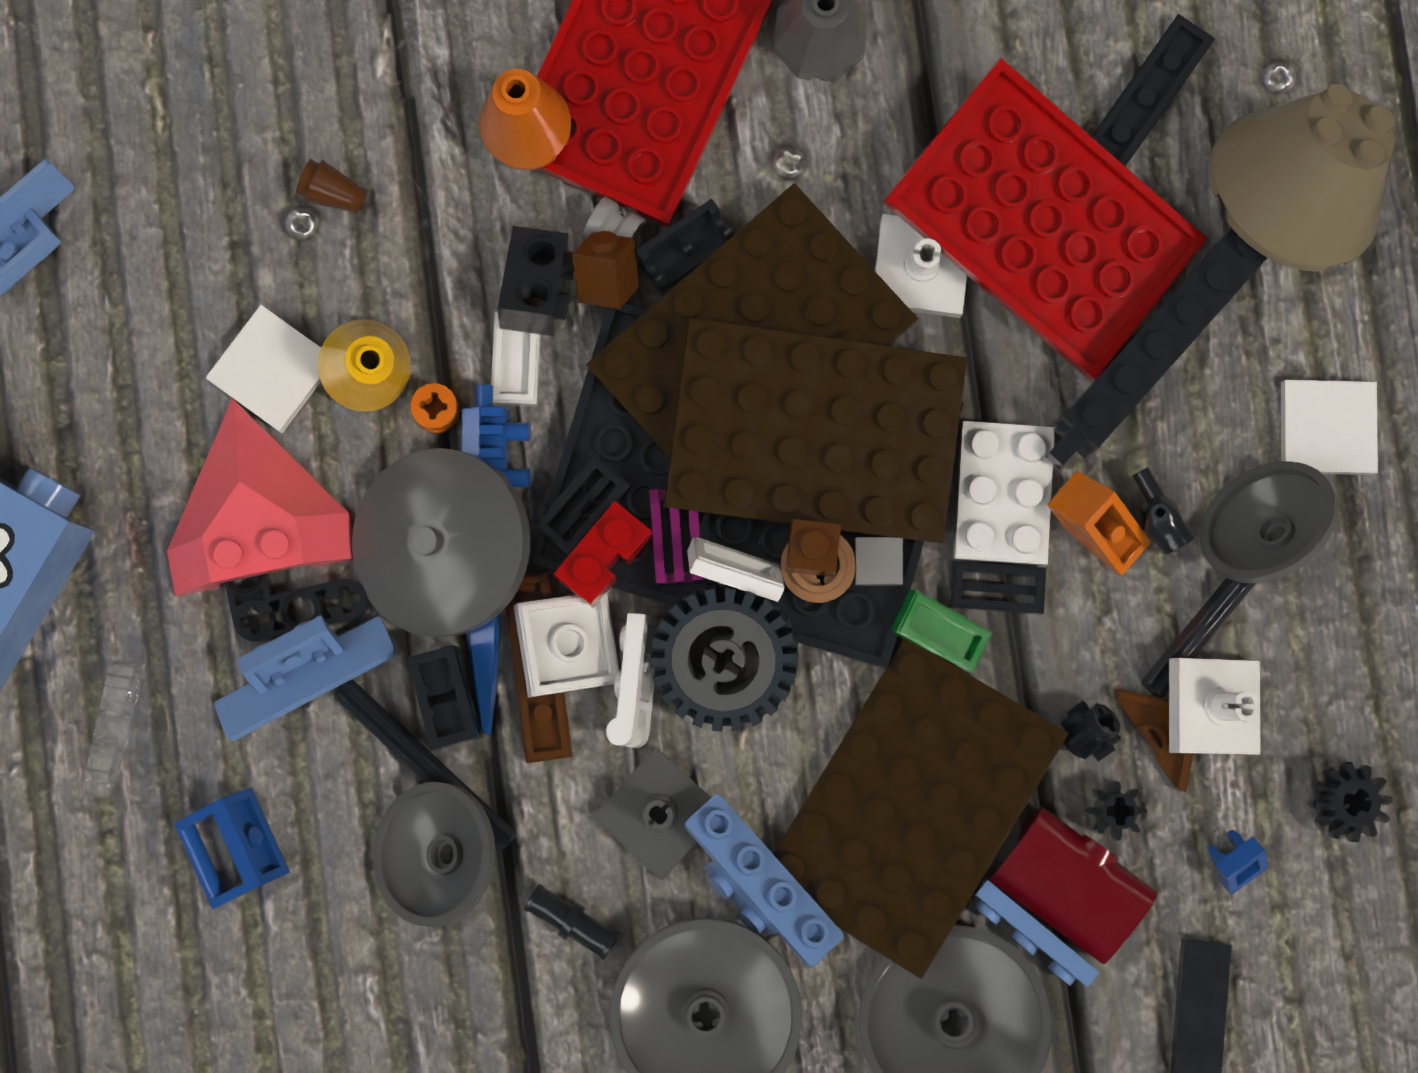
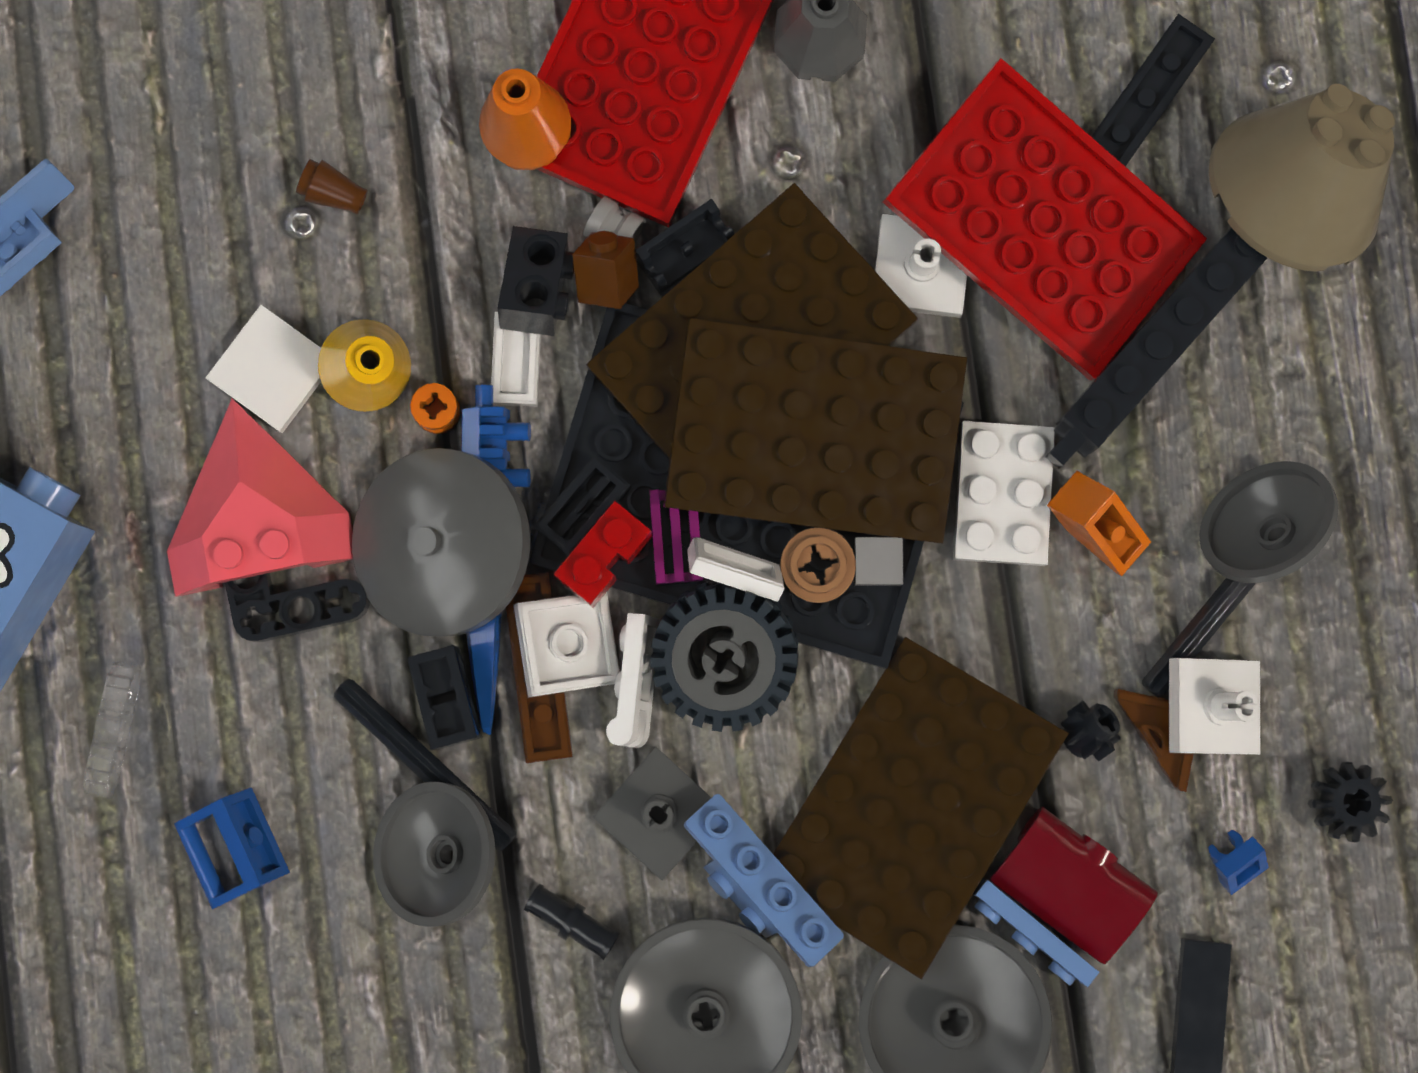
(299, 670): medium blue bracket -> none
(813, 547): reddish brown brick -> none
(941, 631): green tile -> none
(958, 586): black tile -> none
(1122, 821): black gear -> none
(1164, 528): black piece -> none
(1330, 425): white tile -> none

